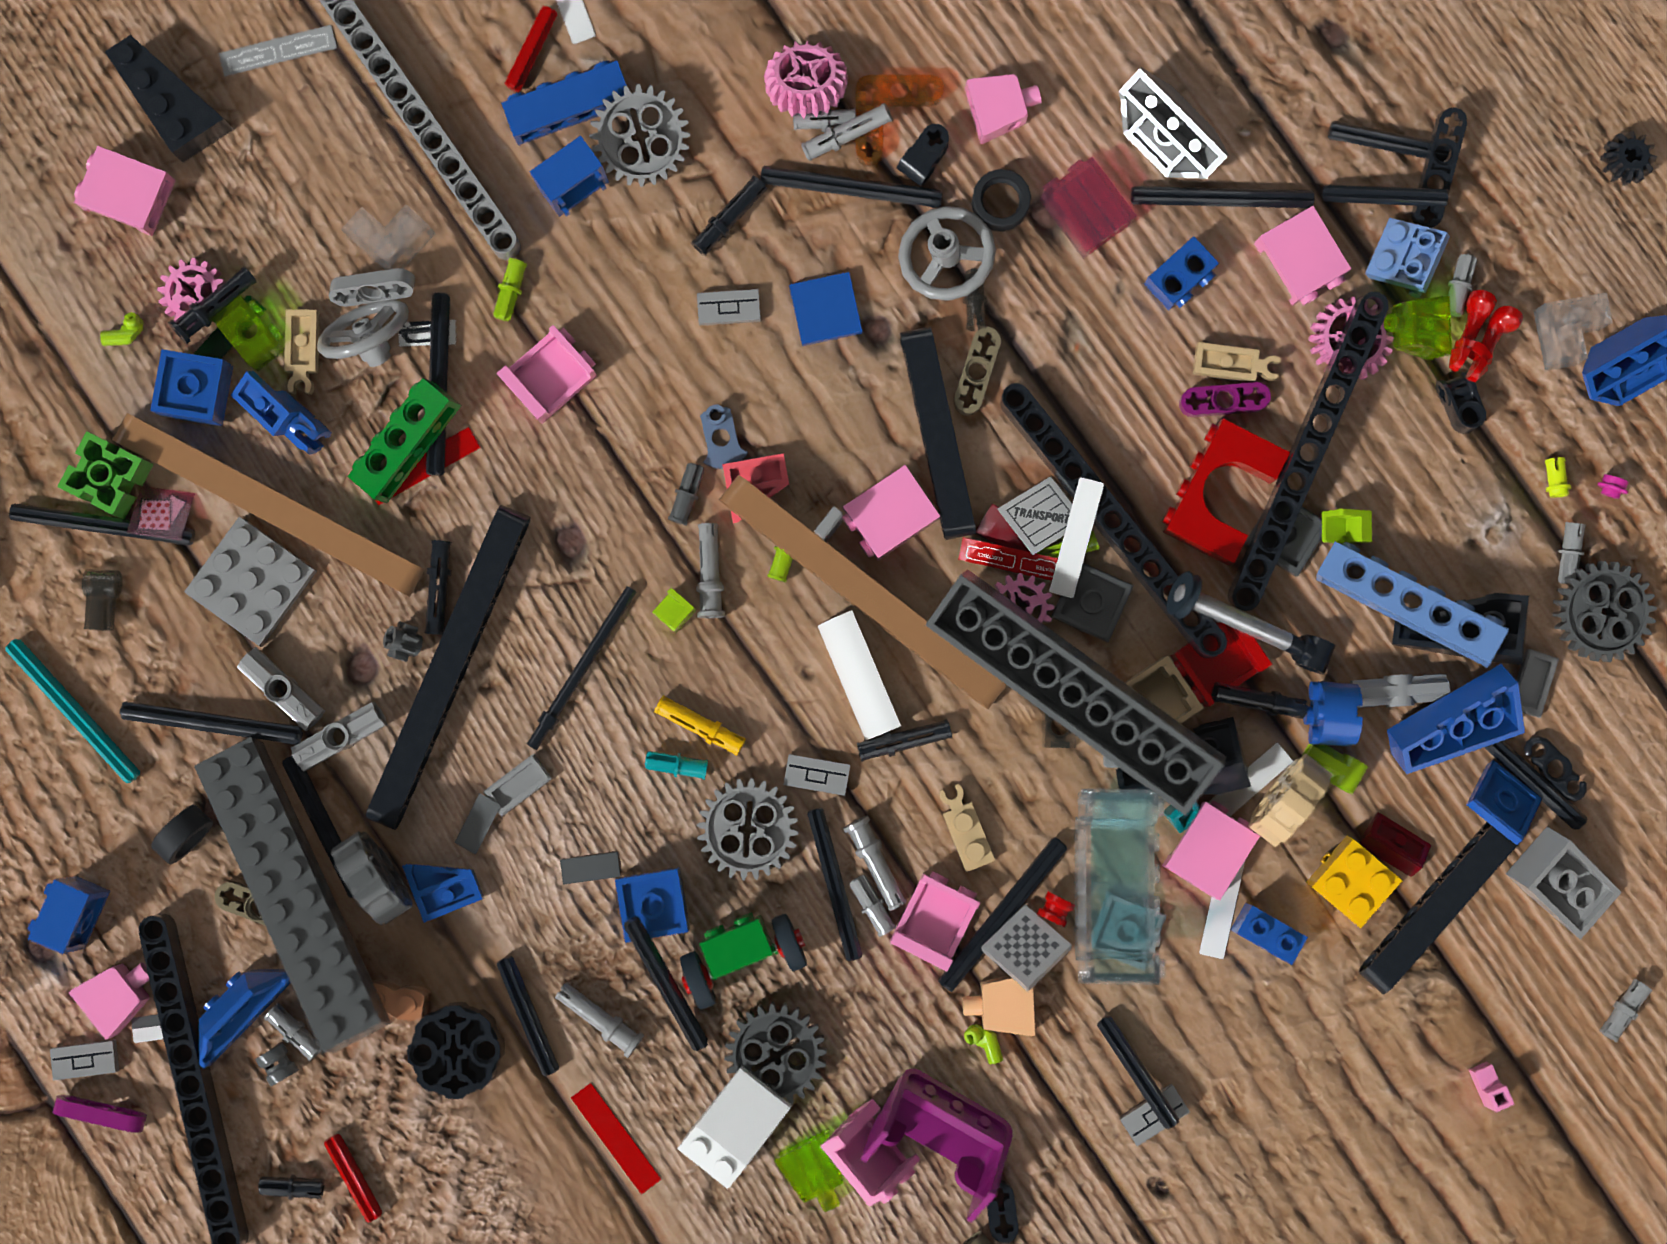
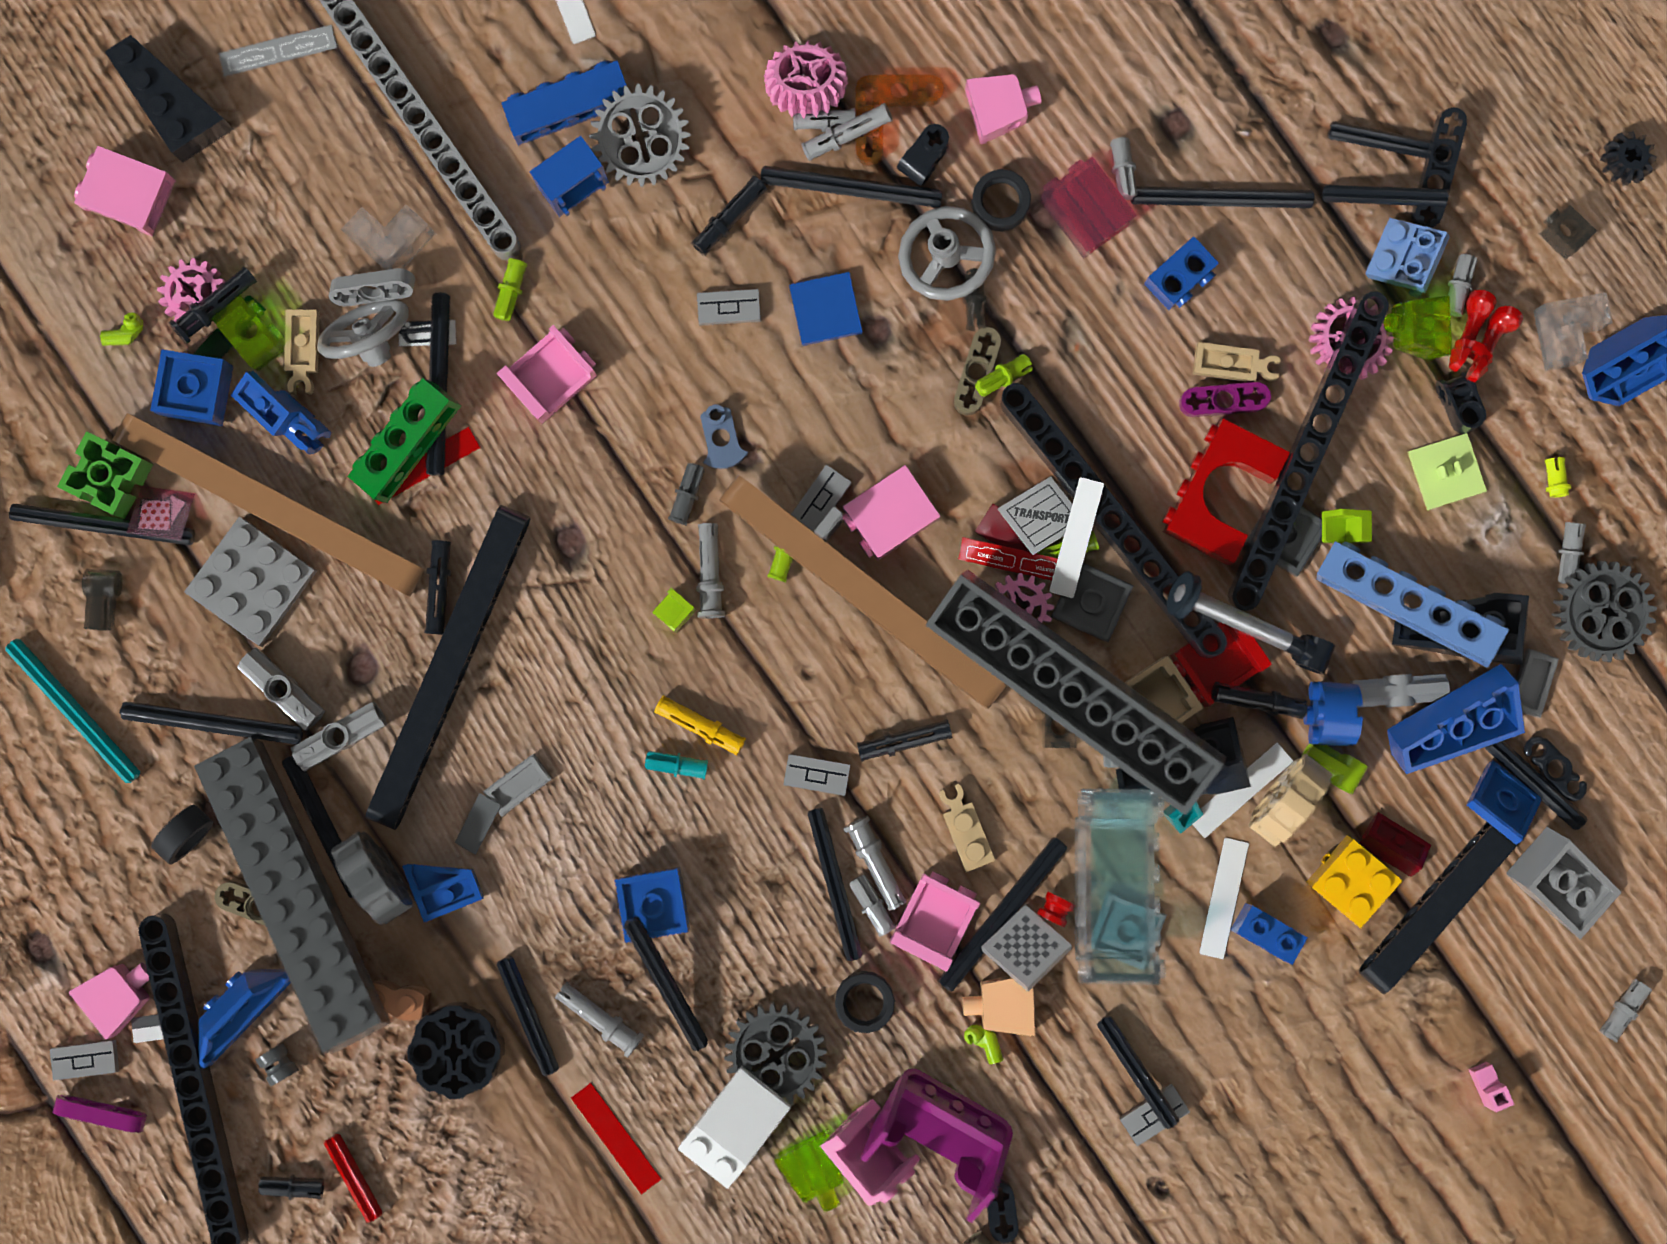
(68, 914): blue container -> none
(293, 1031): light grey pin -> none
(402, 641): dark grey gear -> none
(531, 48): red axle -> none
(548, 720): black bar -> none
(590, 868): dark grey sticker -> none
(719, 826): light grey gear -> none
(737, 948): brick -> none
(764, 473): coral wing -> none
(821, 498): none -> light grey tile
(859, 675): white brick -> none
(859, 1025): none -> black tyre
(937, 433): black beam -> none
(1003, 375): none -> lime axle
(1123, 167): none -> light grey axle
(1168, 128): light grey wedge -> none
(1212, 850): bright pink panel -> none
(1304, 256): bright pink panel -> none
(1447, 471): none -> yellowish green piece
(1579, 228): none -> clear smoke brick
(1613, 486): dark pink plate -> none

